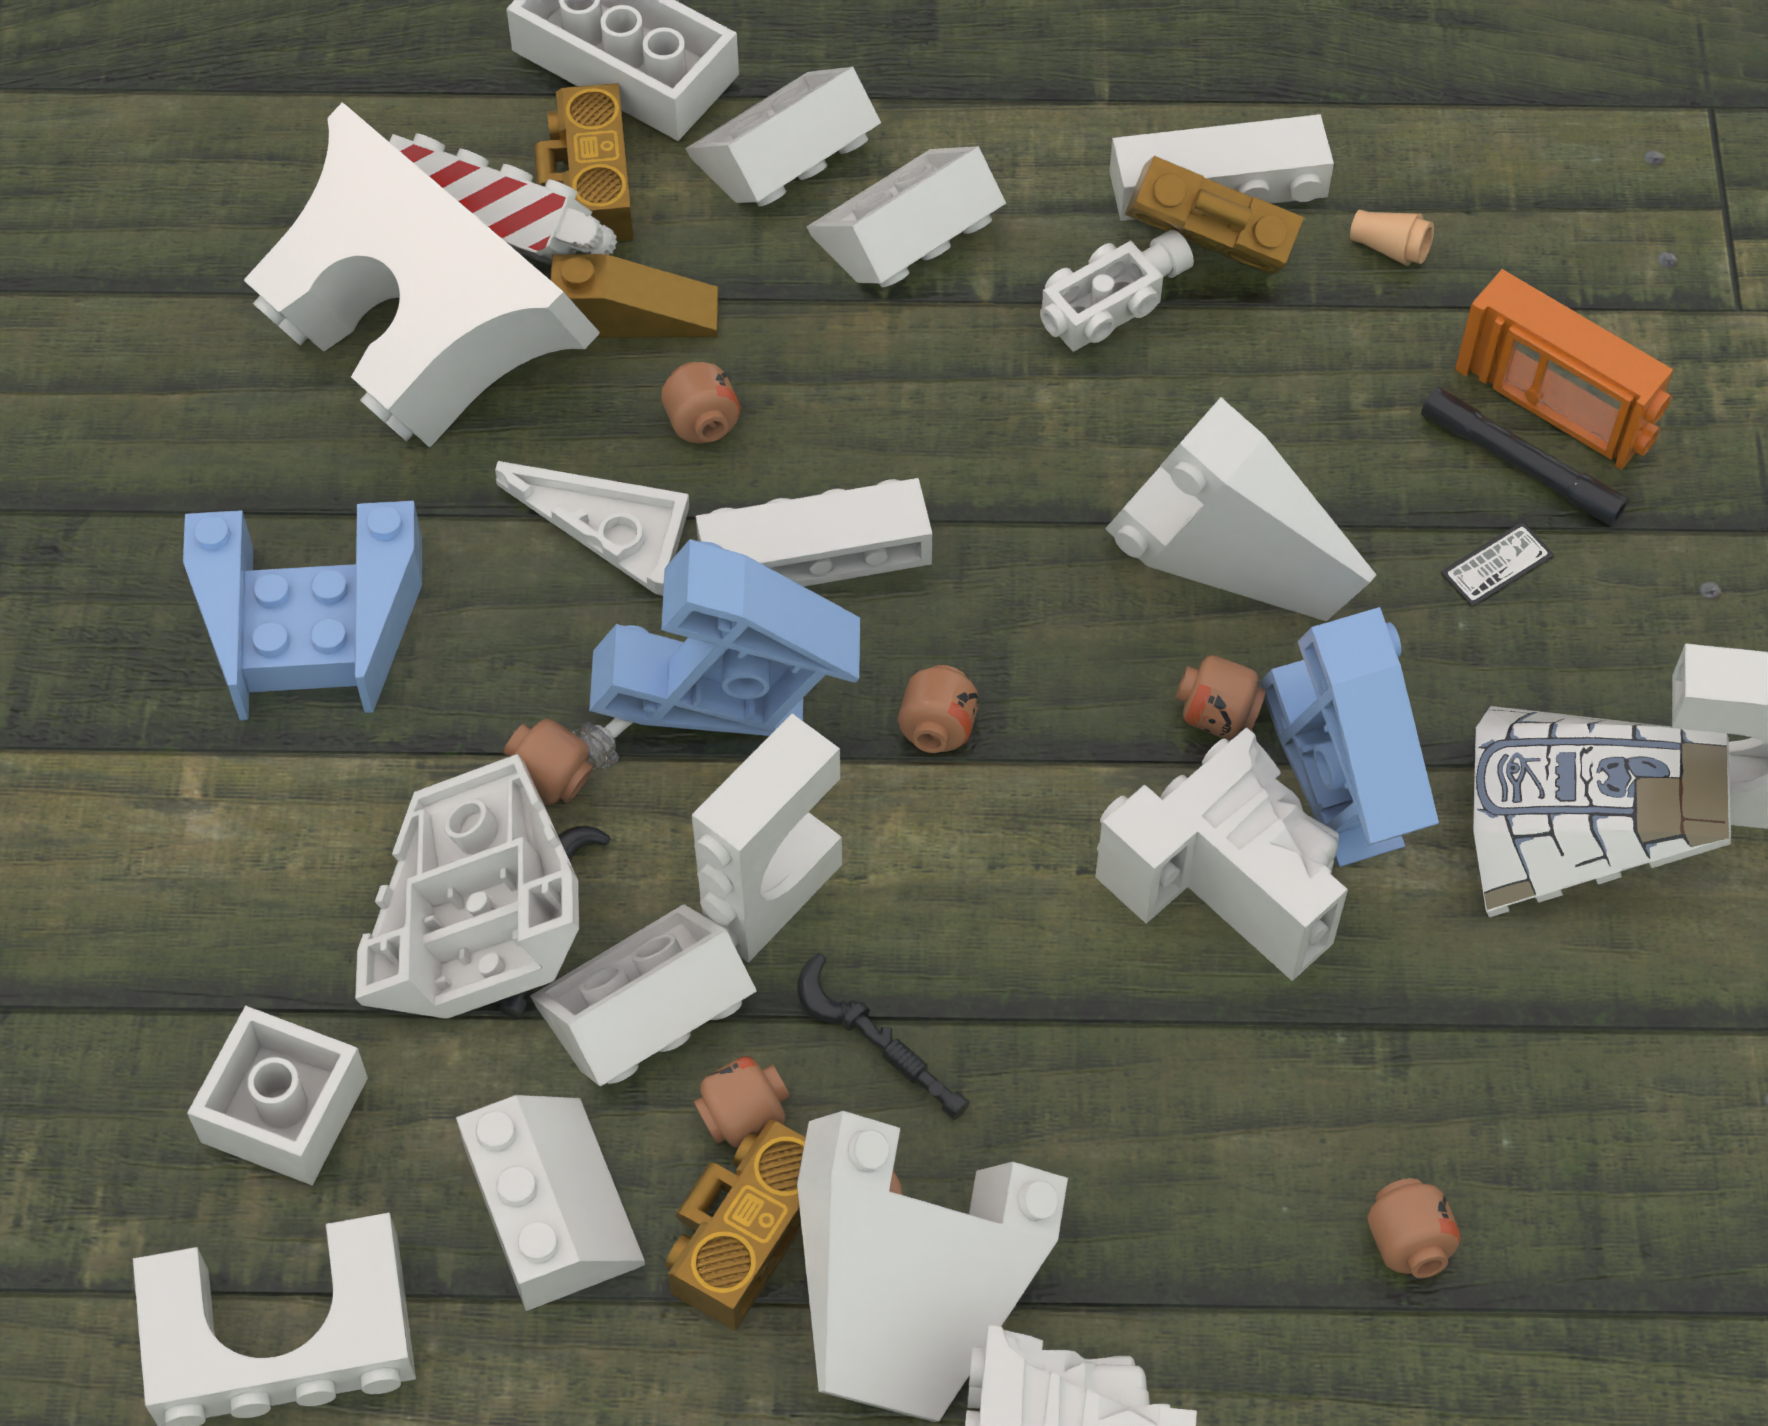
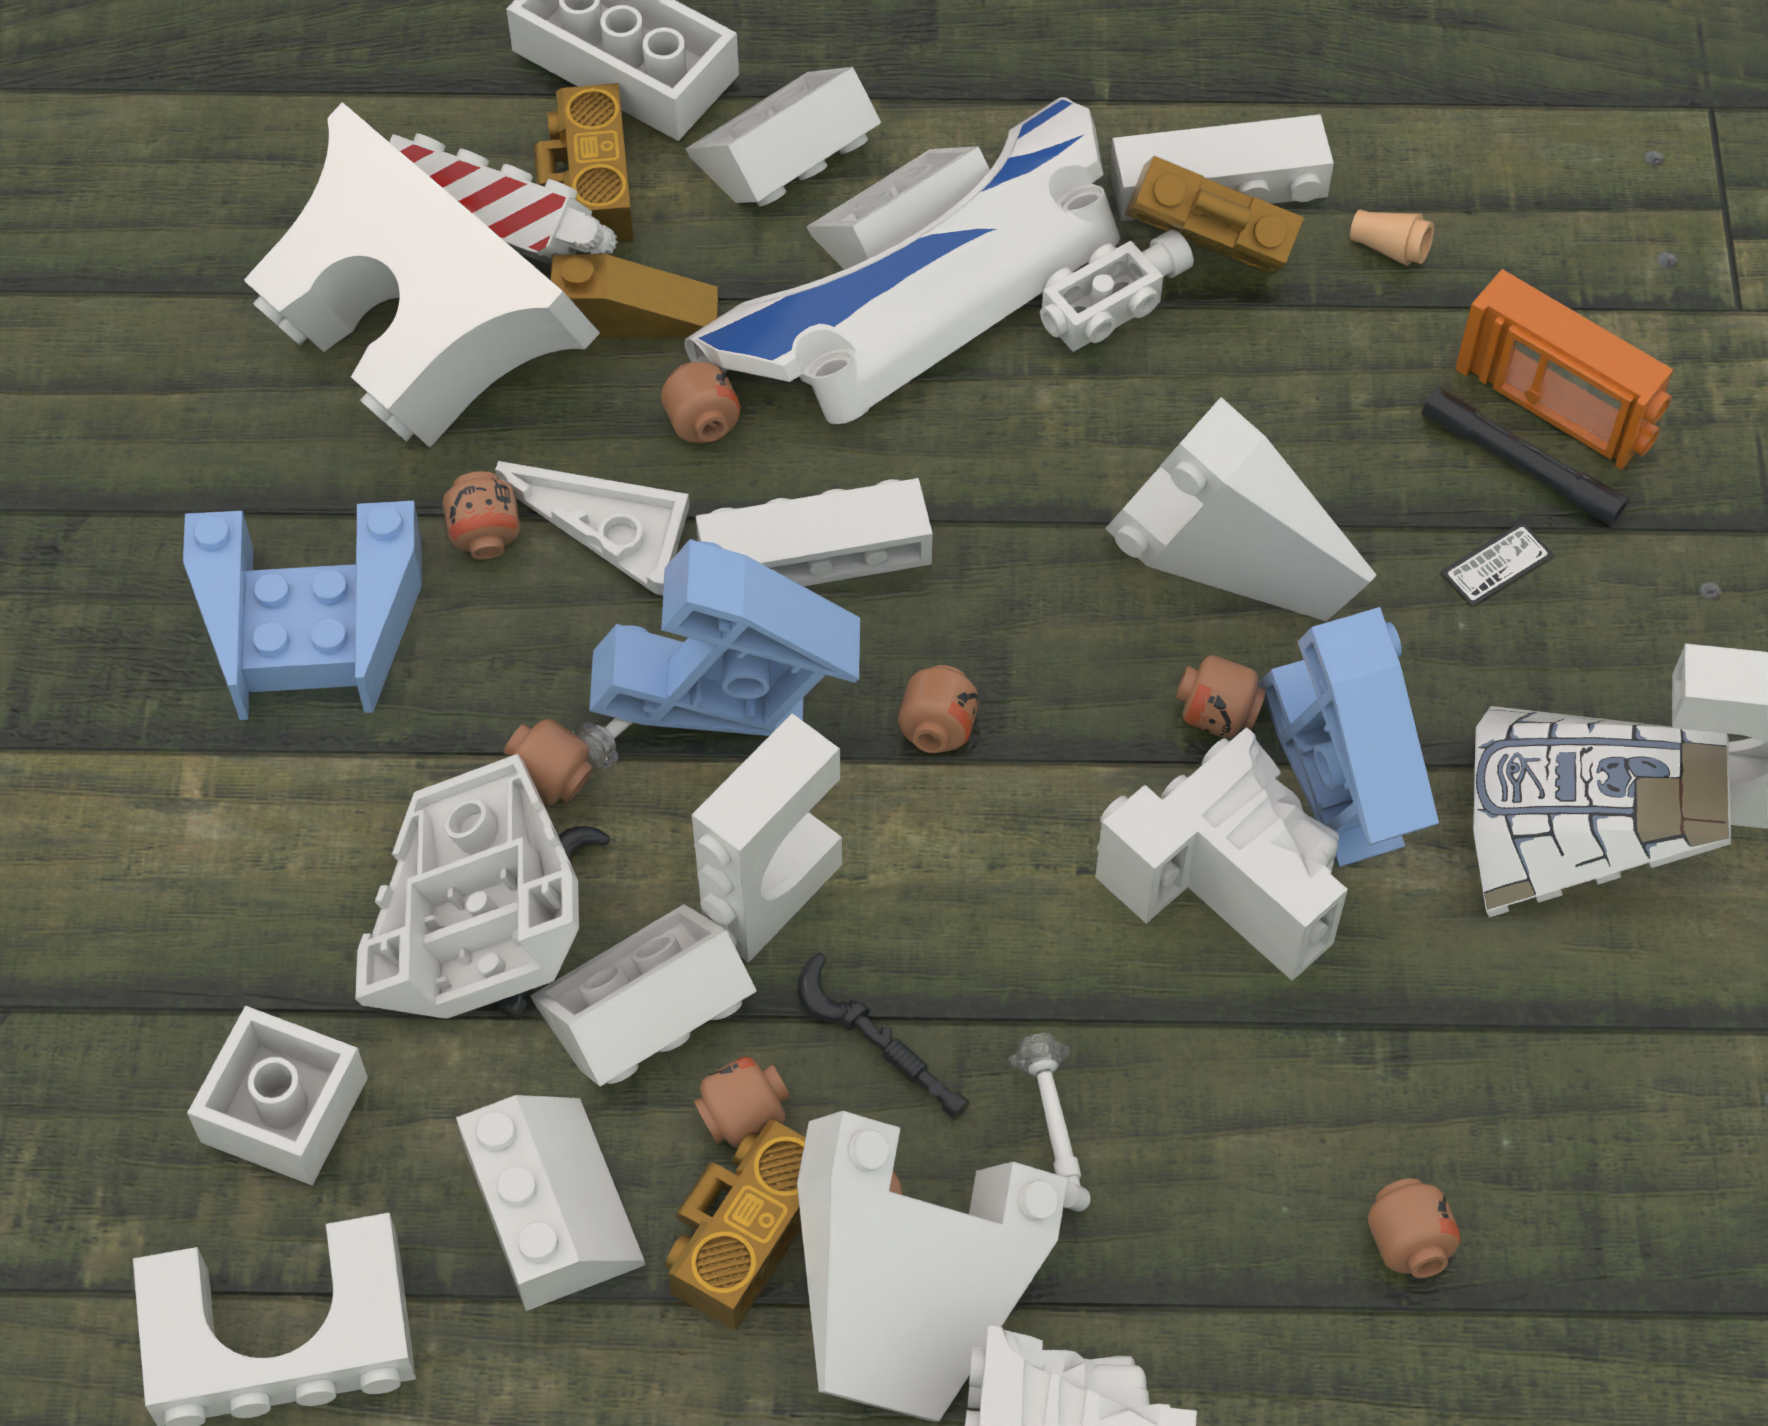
(481, 514): none -> nougat head
(938, 289): none -> white panel
(1040, 1058): none -> white piece

